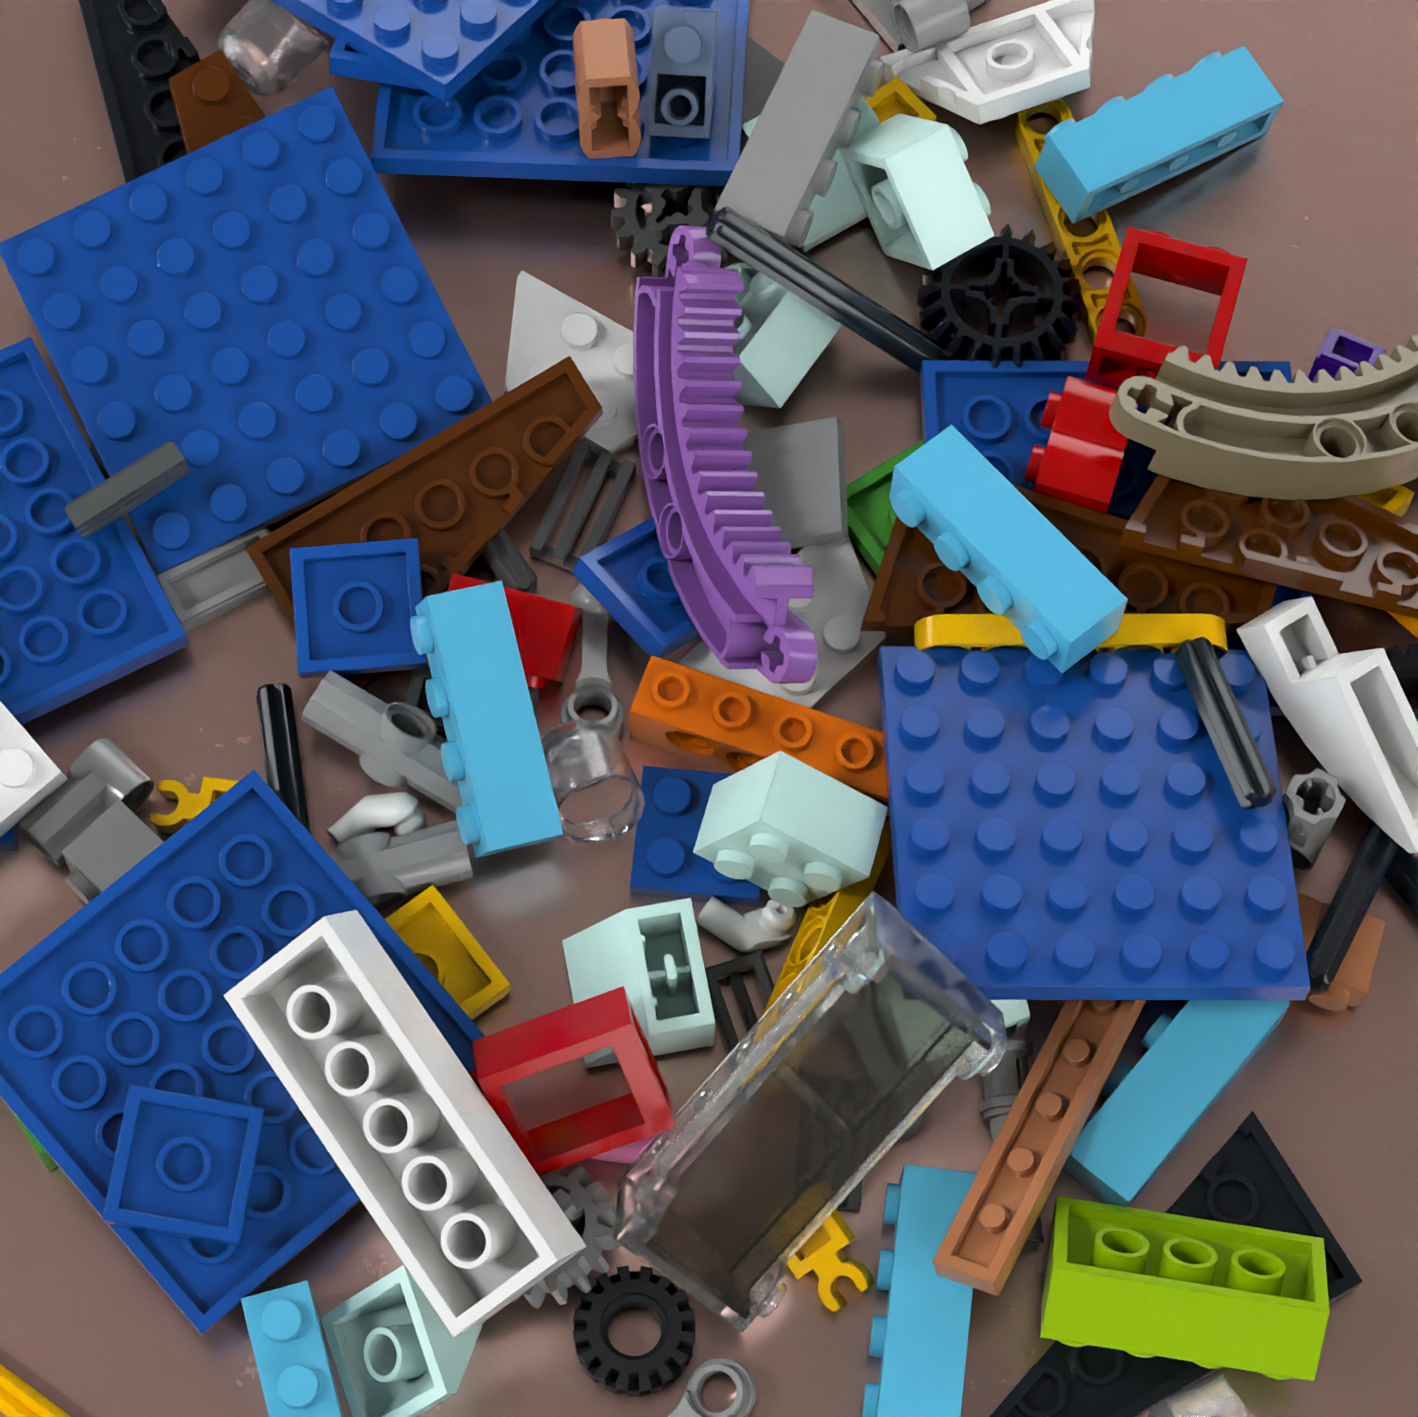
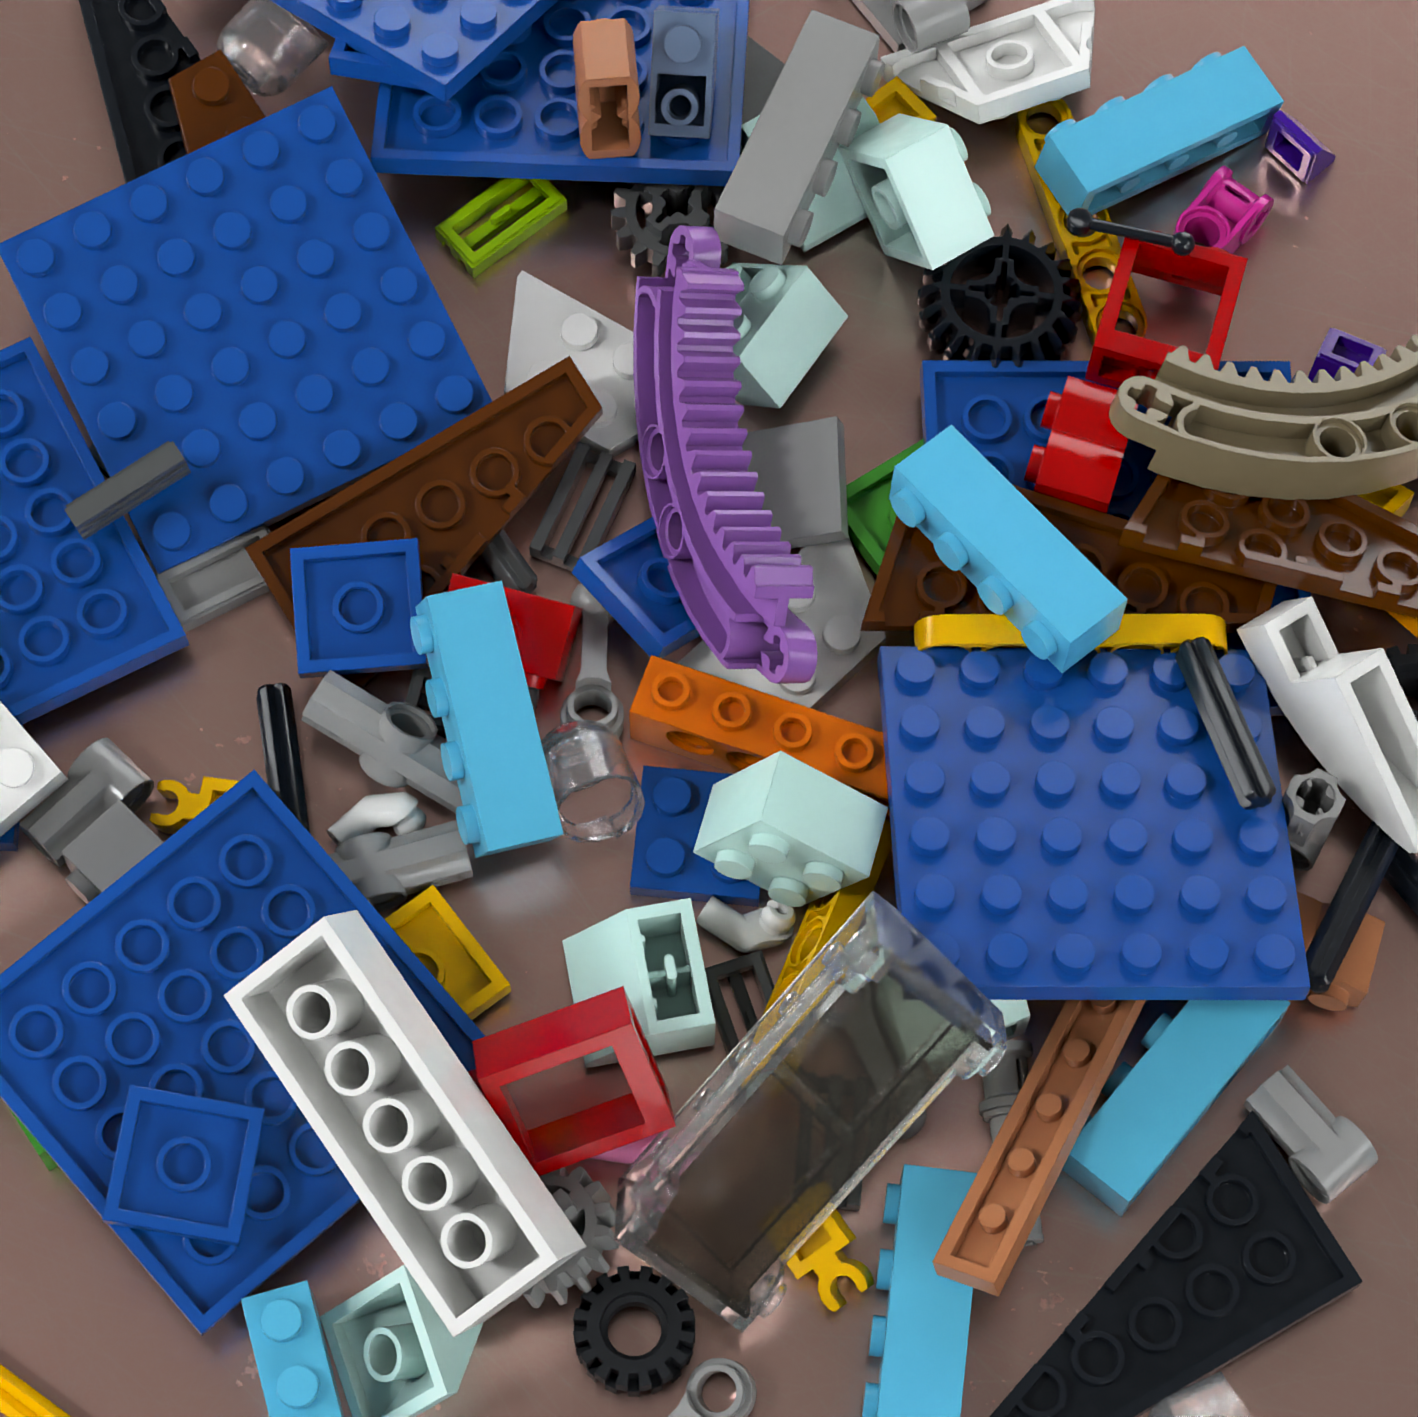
(480, 260): none -> lime tile
(822, 289): black axle -> none
(1081, 222): none -> black hinge
(1185, 1289): lime slope -> none
(1224, 213): none -> dark pink piece
(1297, 147): none -> dark purple slope
(1322, 1149): none -> light grey piece

